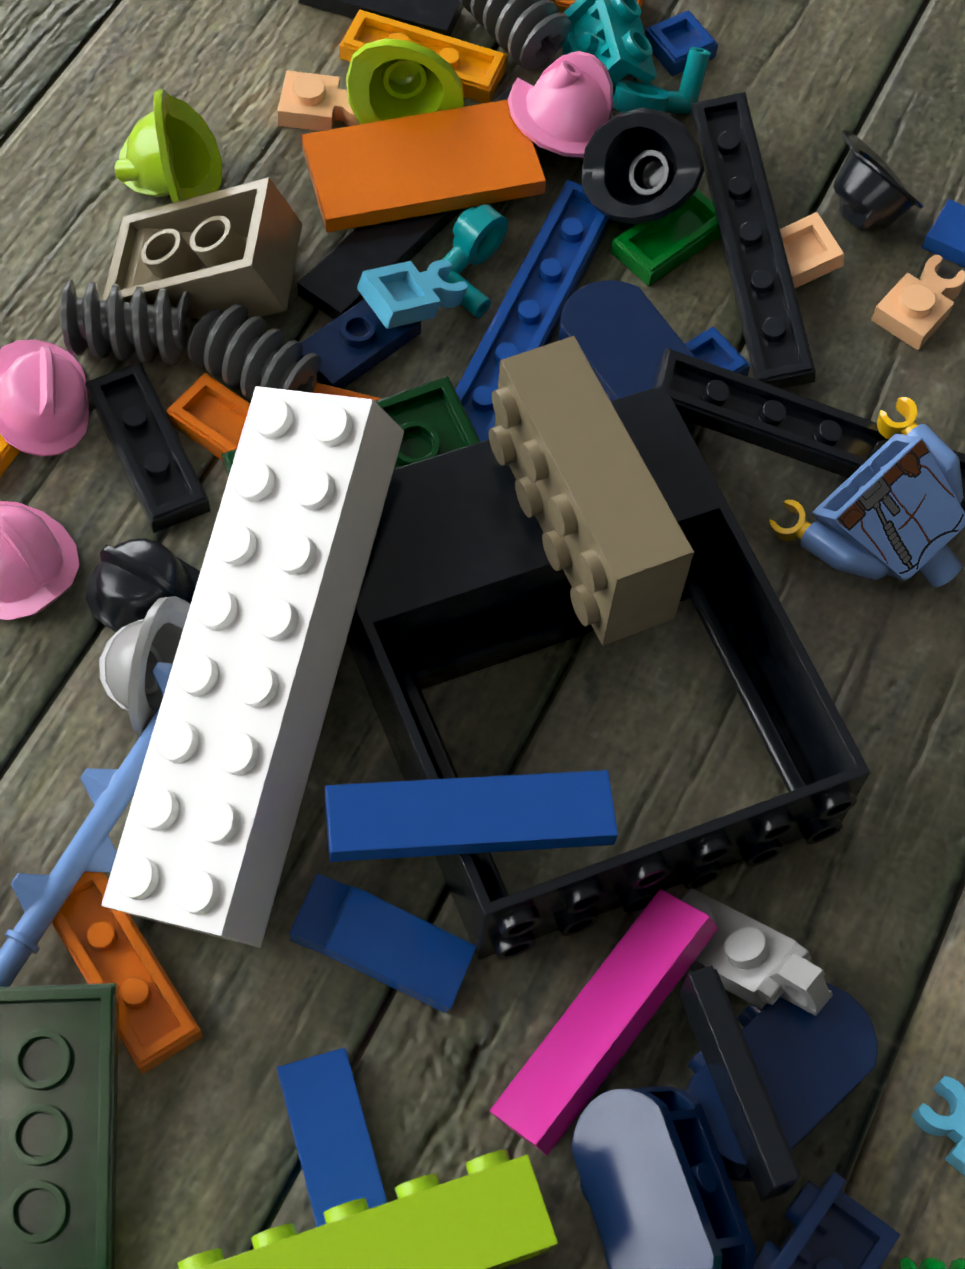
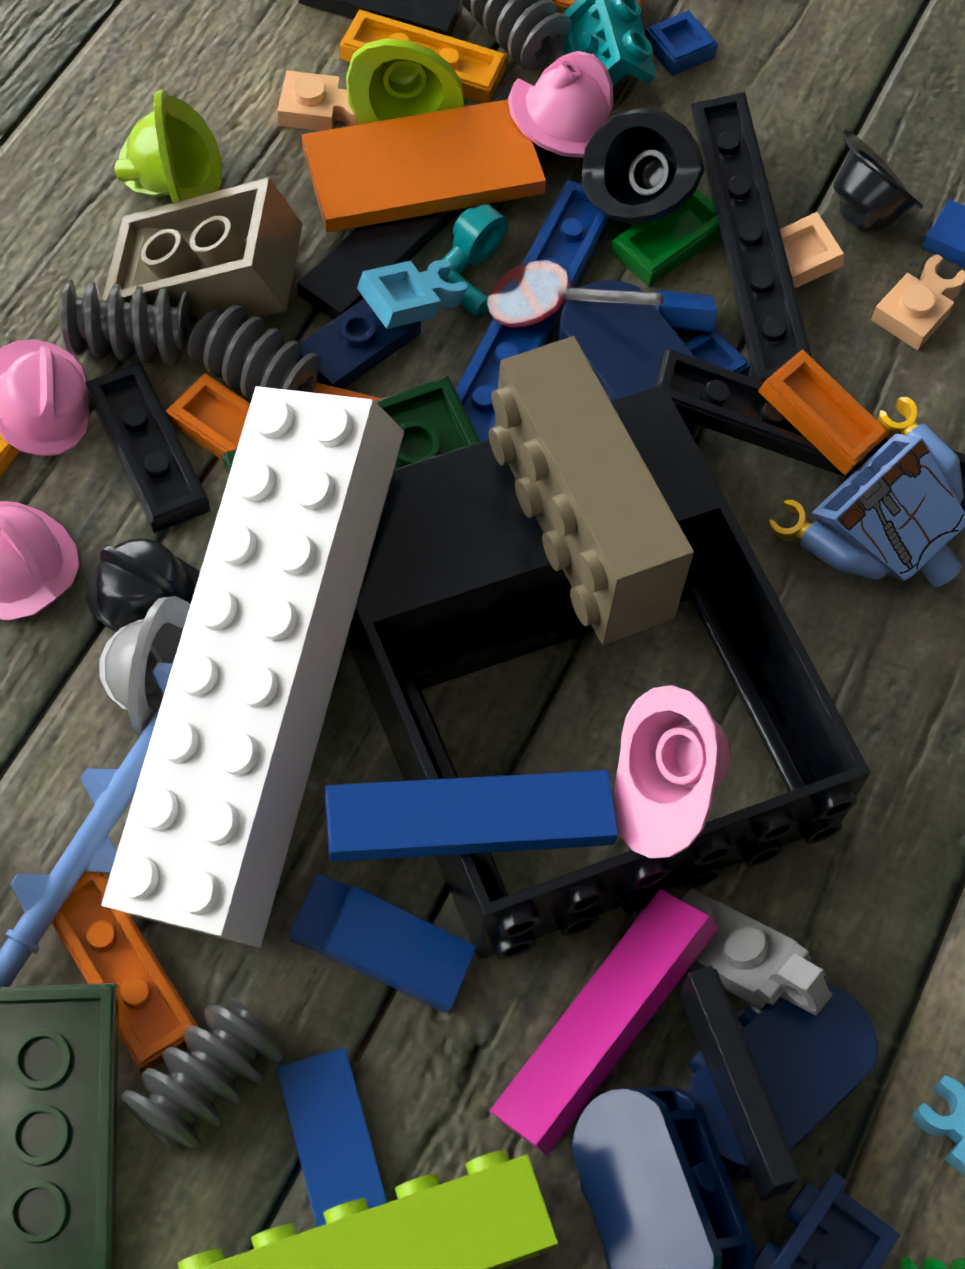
(203, 1075): none -> dark grey piece
(539, 289): none -> clear smoke piece
(637, 94): teal plate -> none
(667, 771): none -> bright pink piece
(688, 311): none -> blue tile
(823, 412): none -> orange tile

